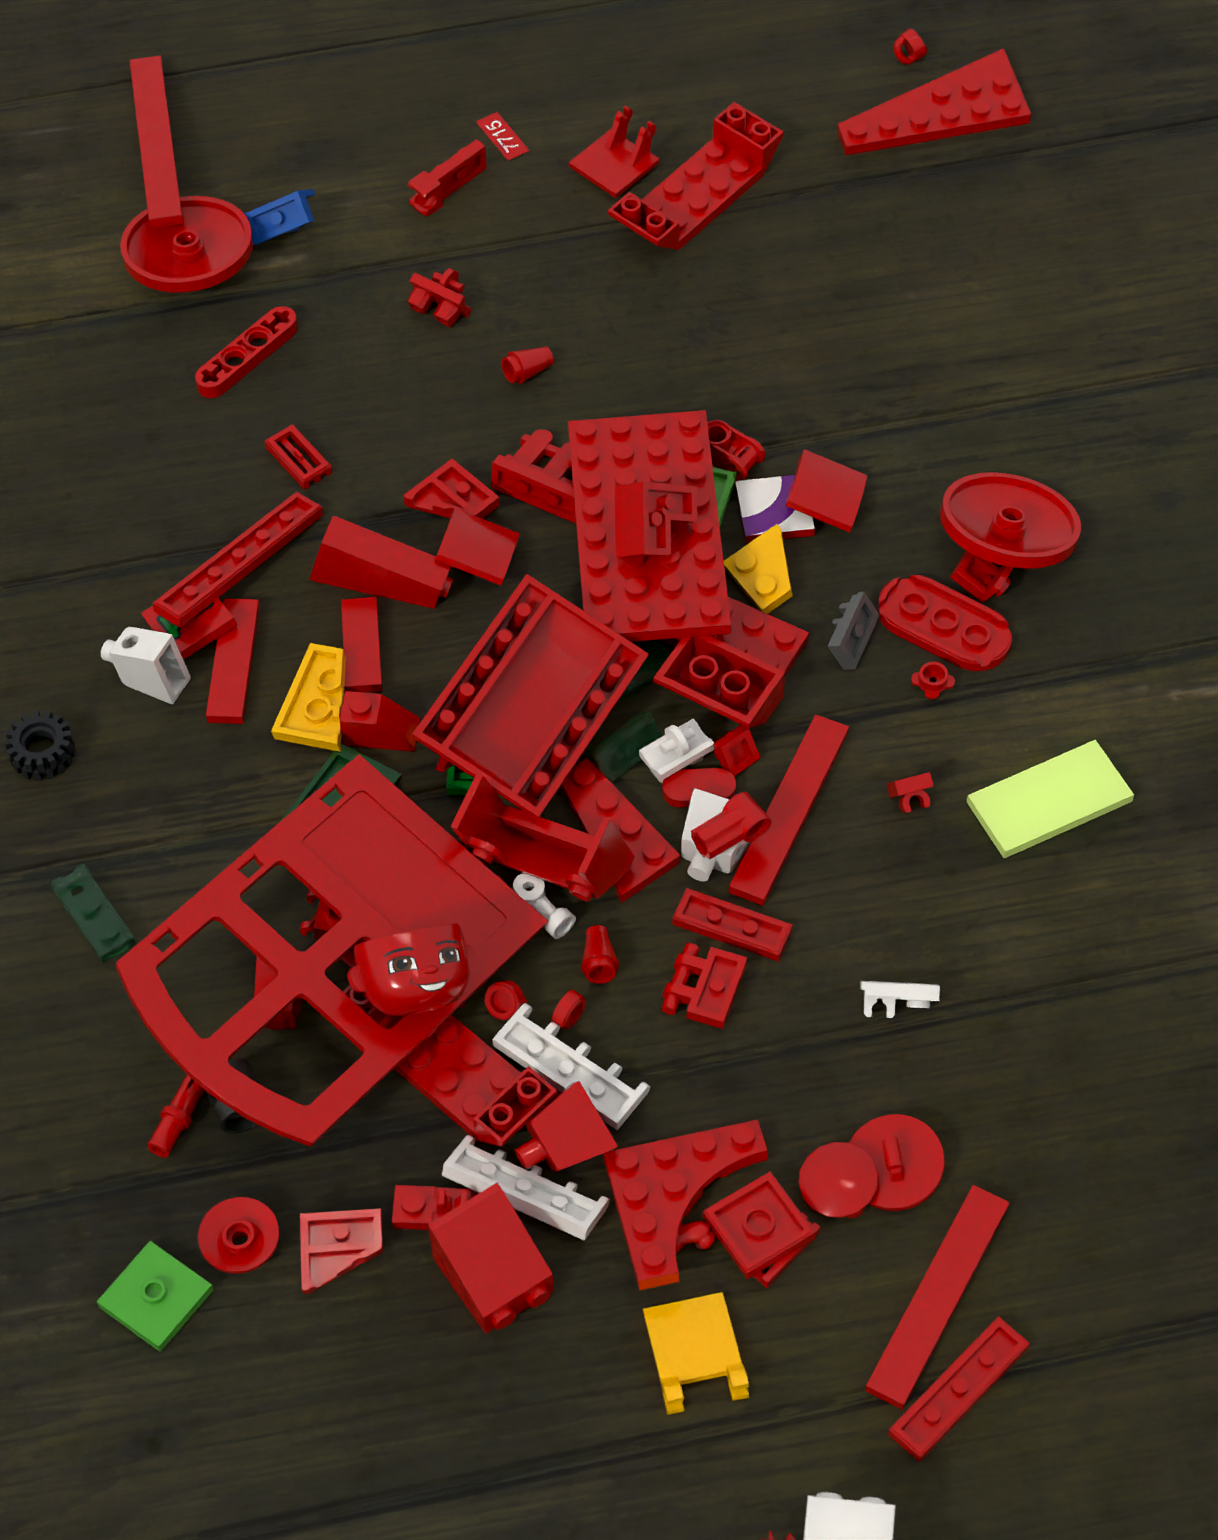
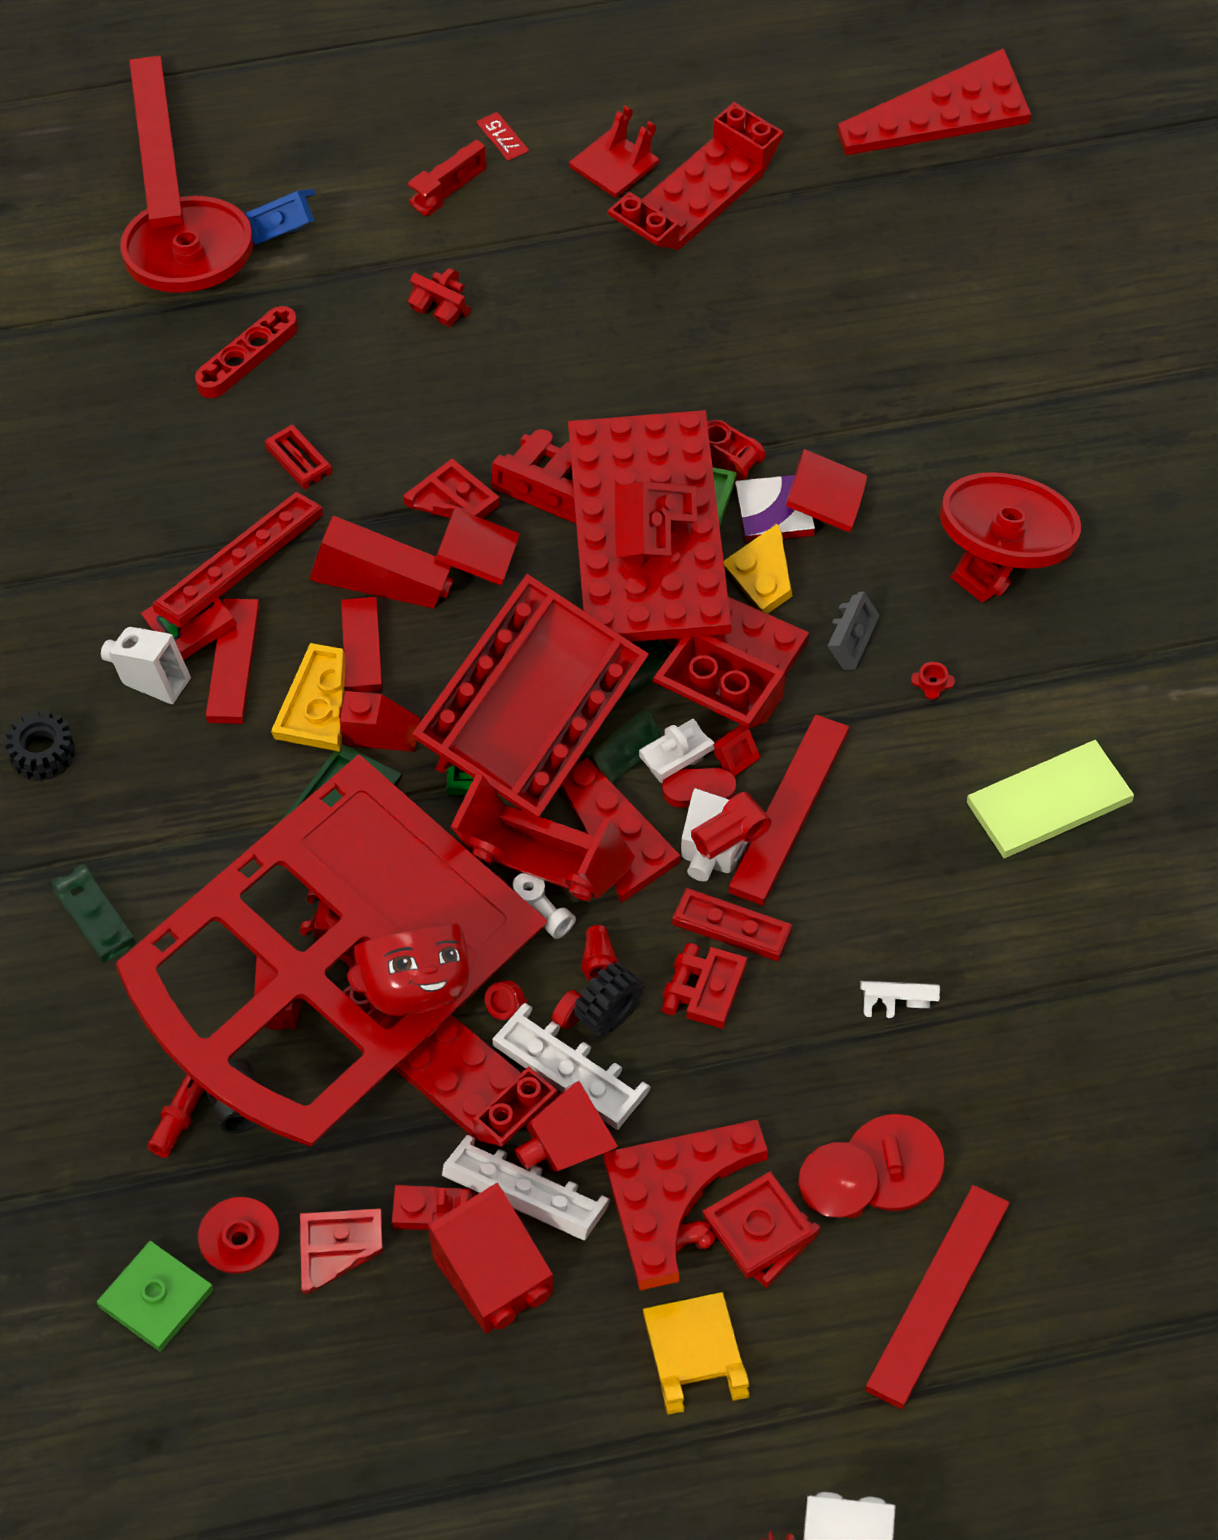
(524, 364): red cone -> none
(609, 999): none -> black tyre
(911, 787): red tile -> none
(913, 44): red tile -> none
(945, 622): red tile -> none
(958, 1389): red tile -> none

